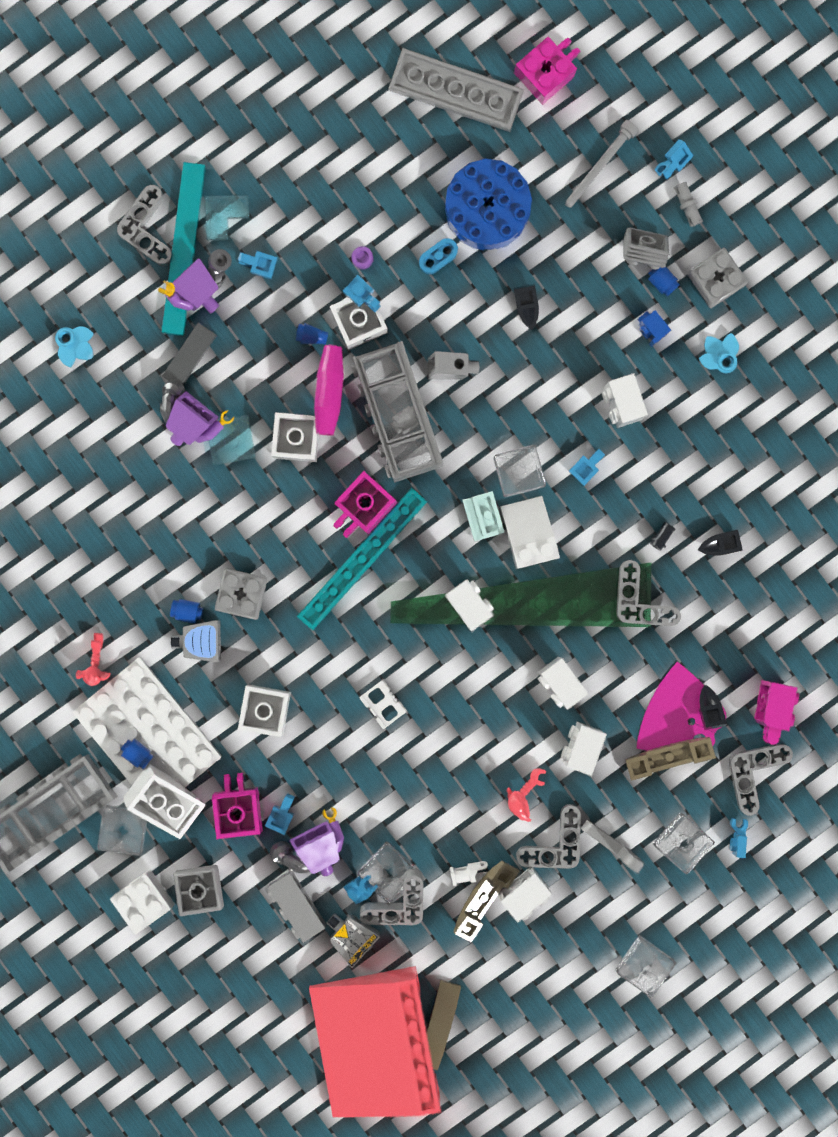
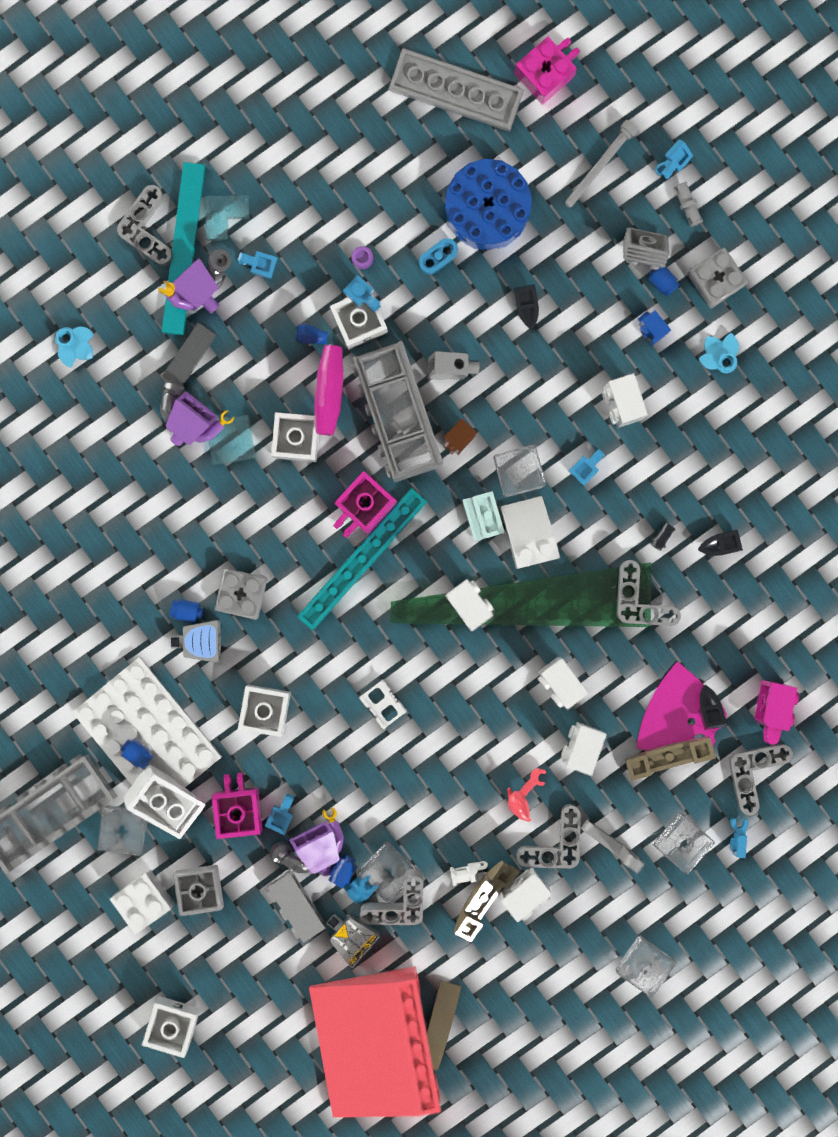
(93, 675): coral piece -> none
(171, 1026): none -> white brick
(343, 871): none -> blue brick
(458, 437): none -> reddish brown brick

